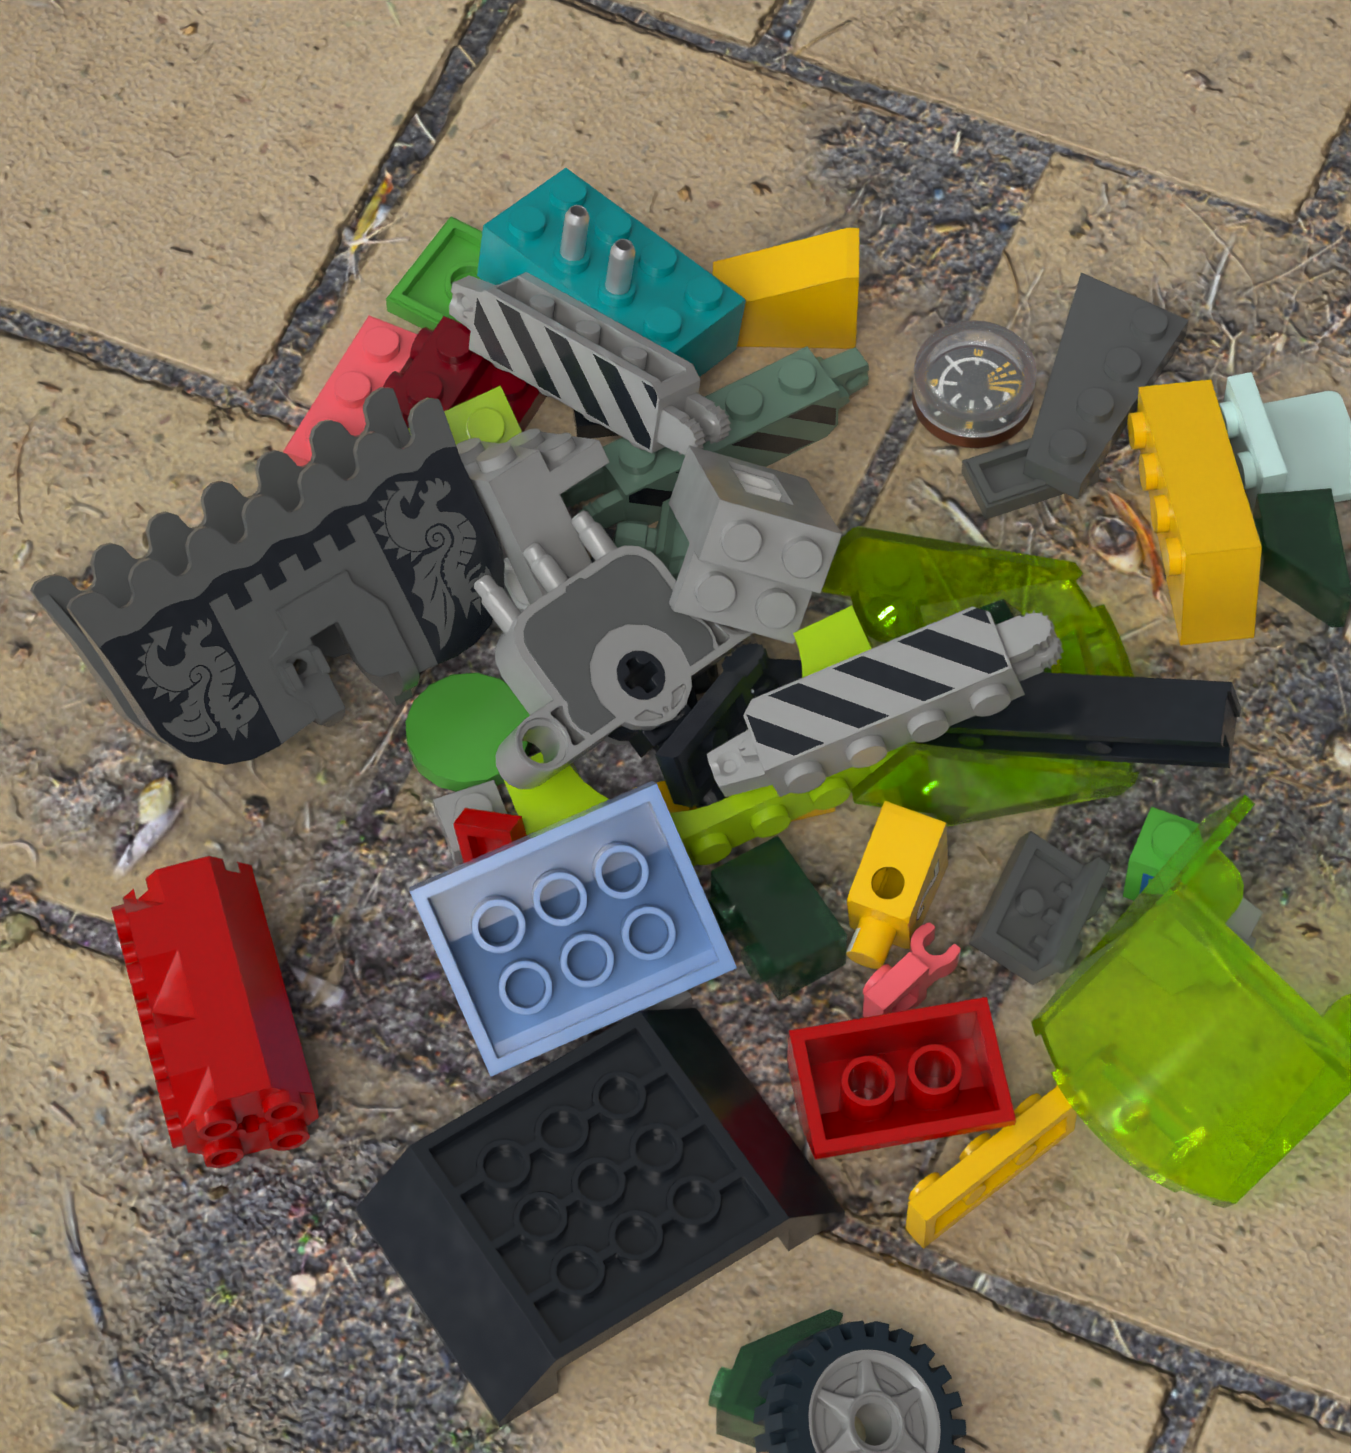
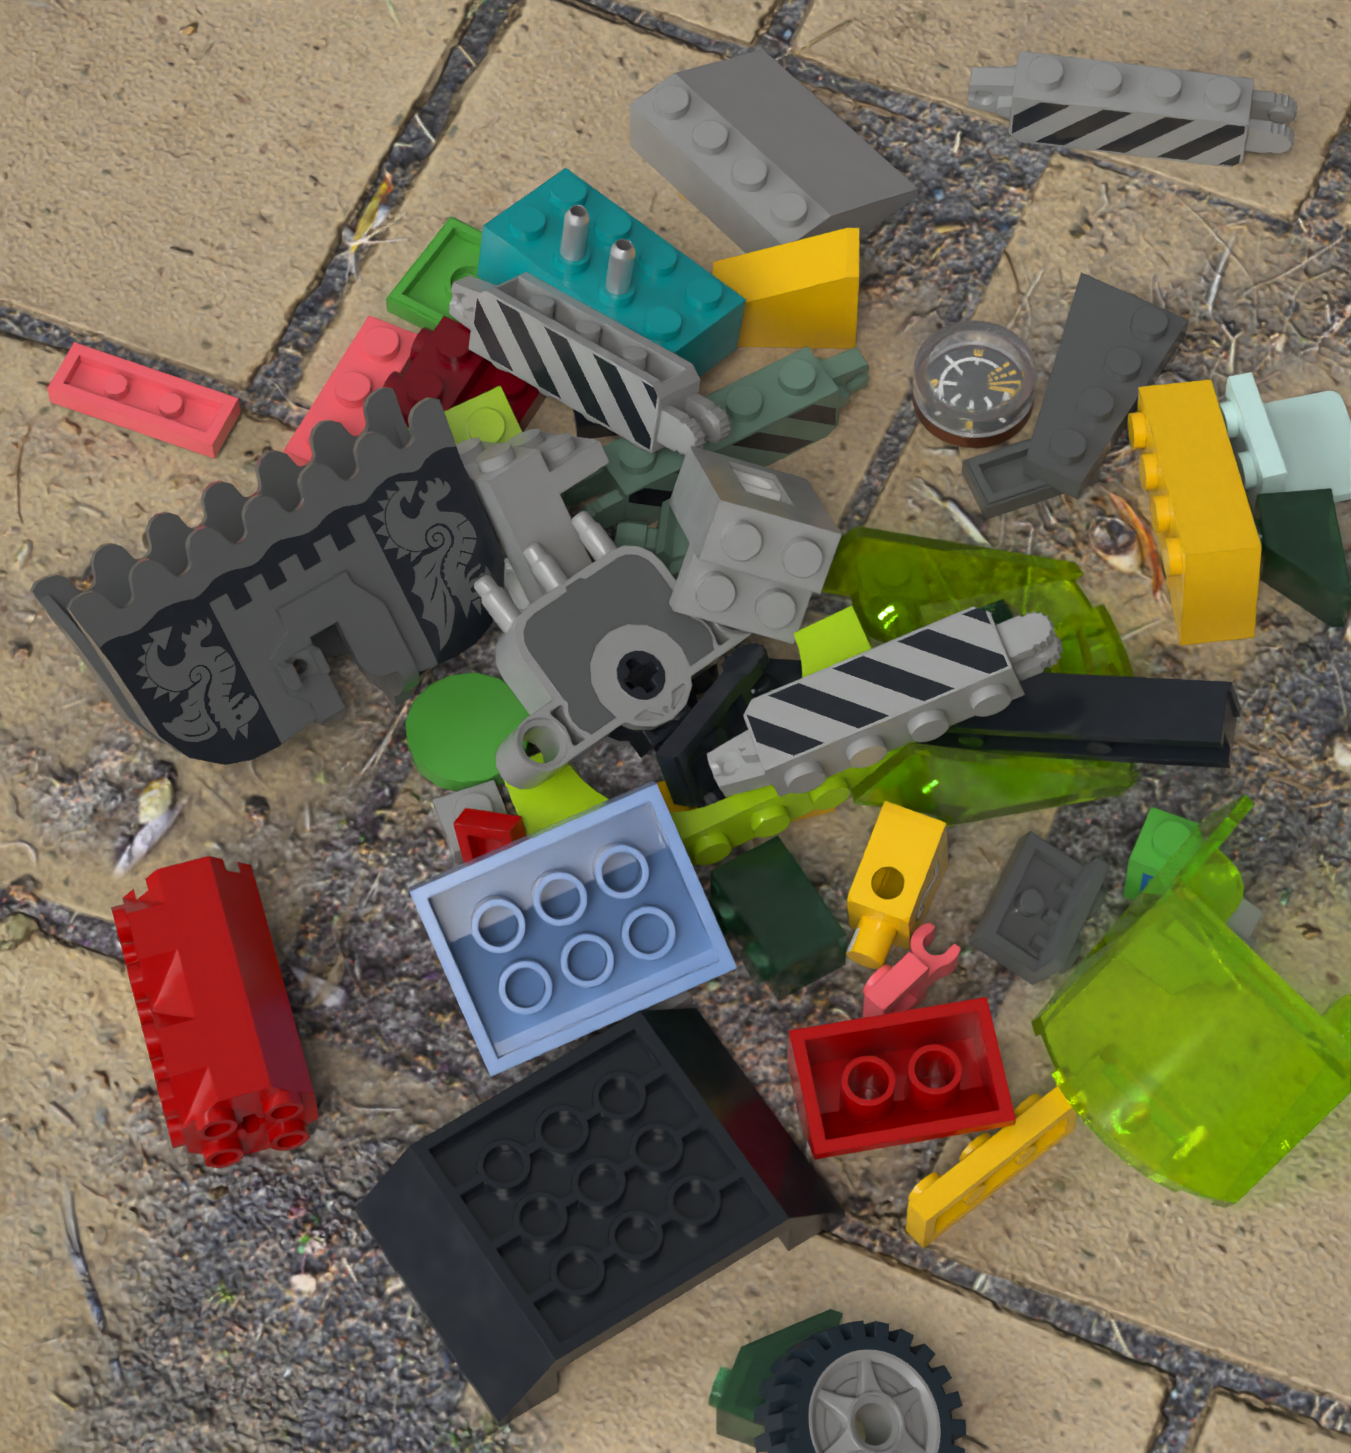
(144, 400): none -> coral plate
(763, 154): none -> light grey slope
(1134, 109): none -> light grey hinge

